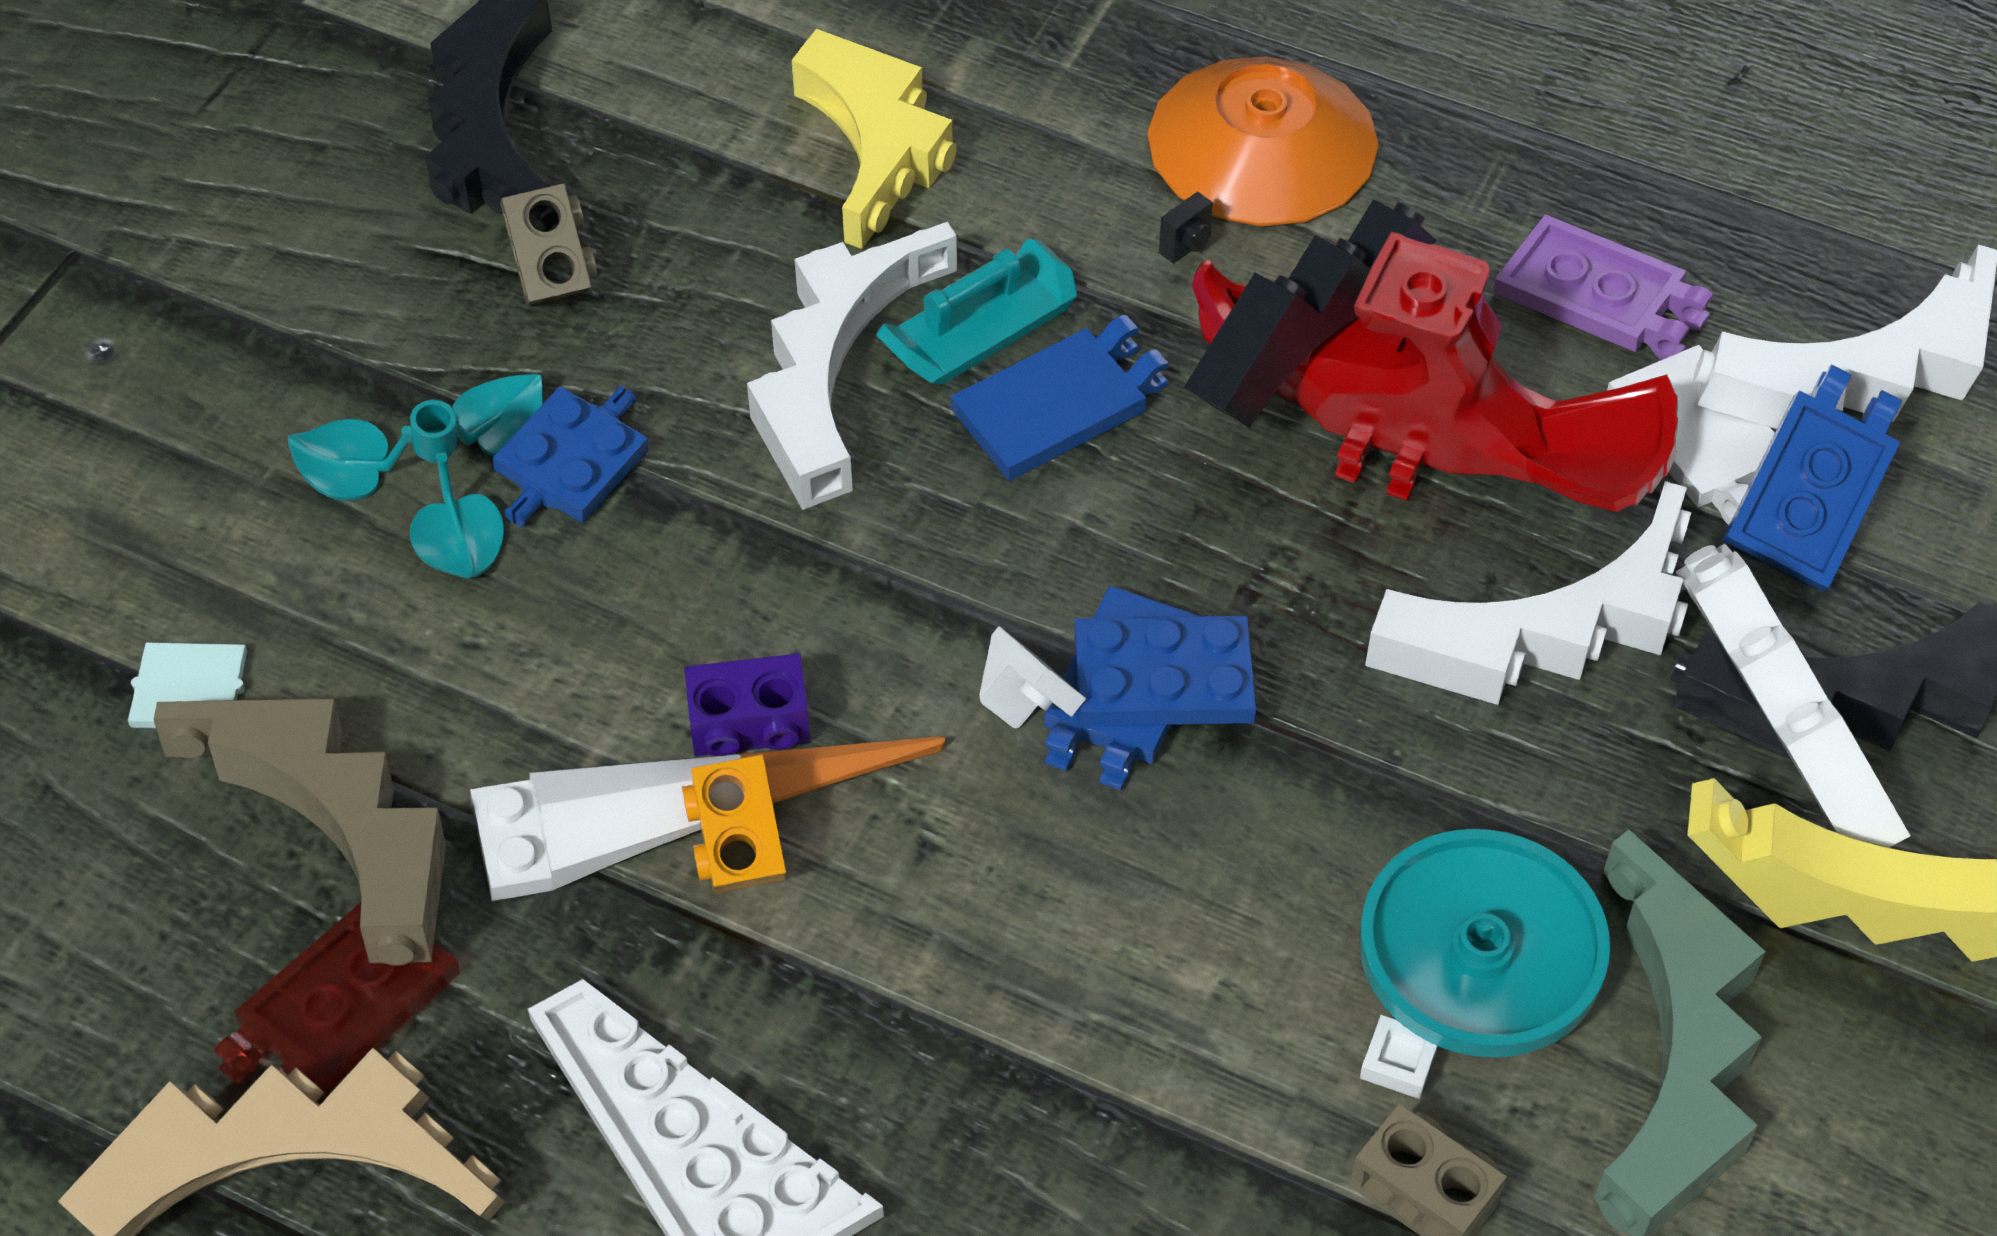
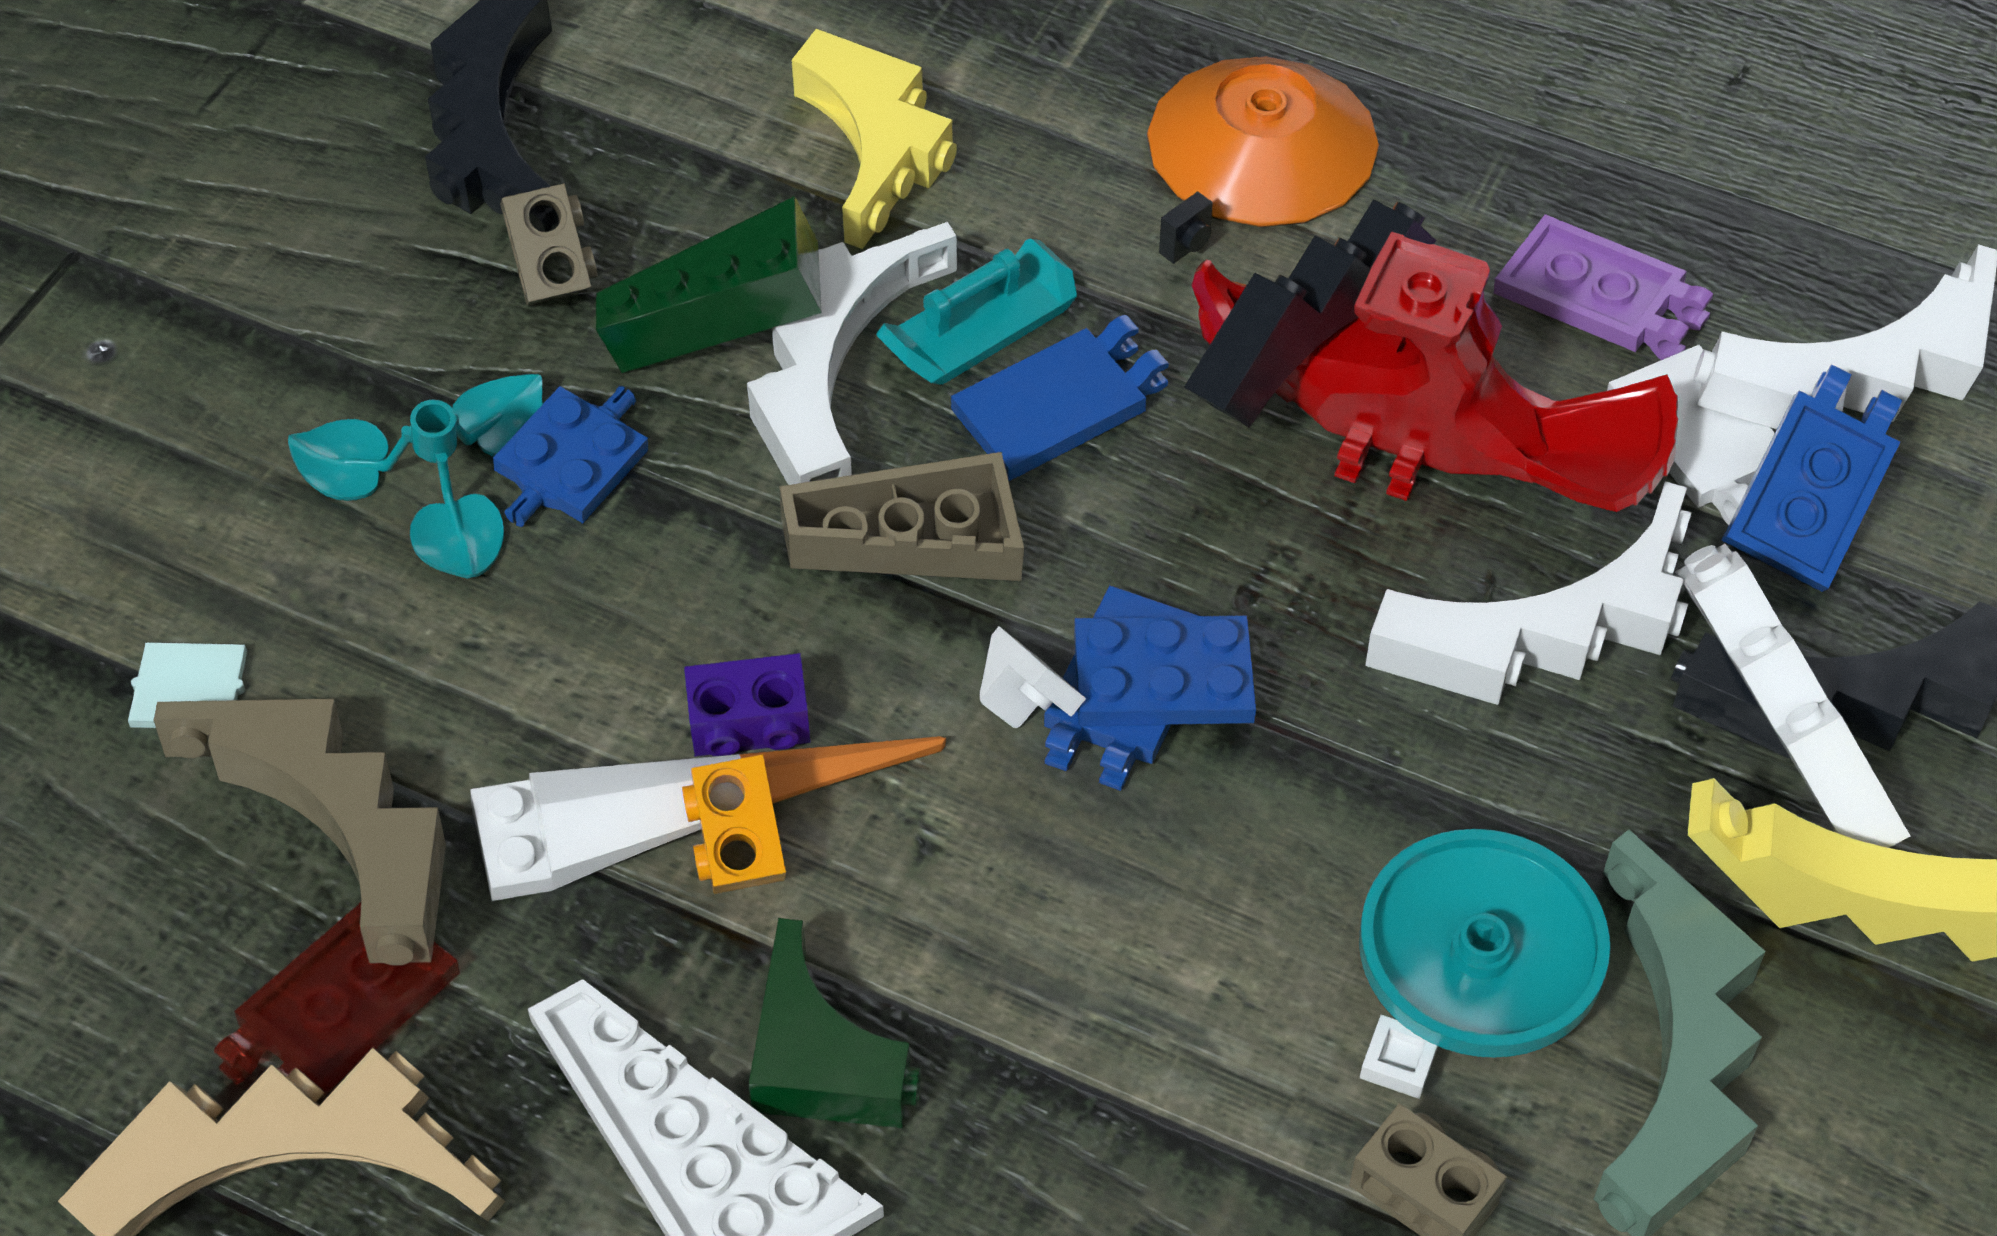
(715, 290): none -> dark green wedge
(816, 1060): none -> dark green arch
(908, 521): none -> dark tan wedge

